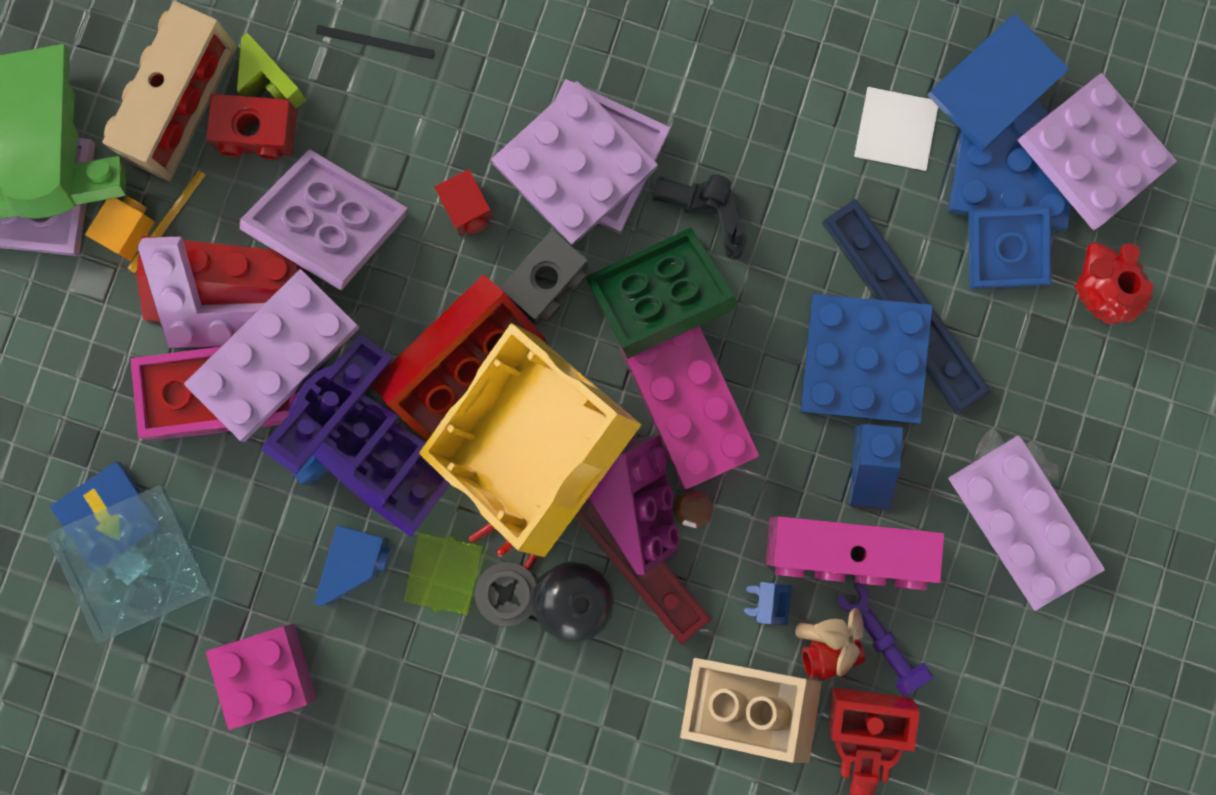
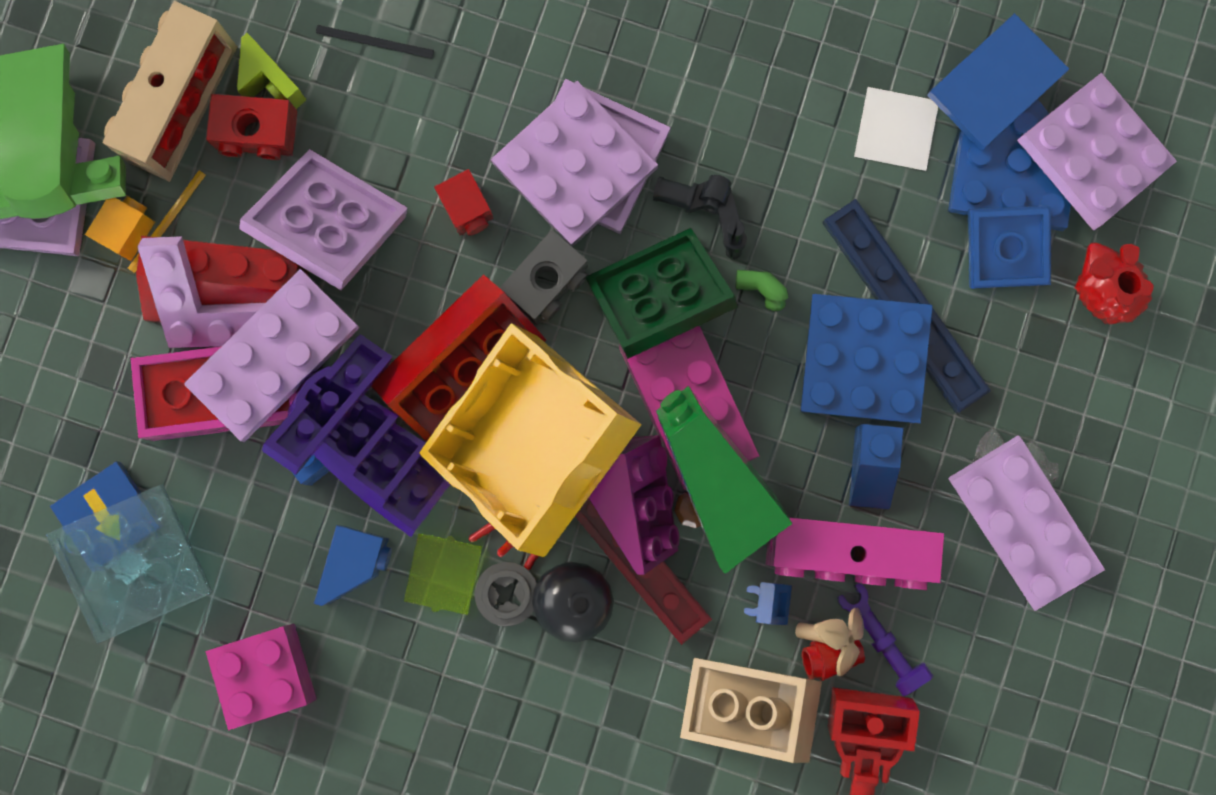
(725, 489): none -> green slope
(766, 284): none -> bright green arm

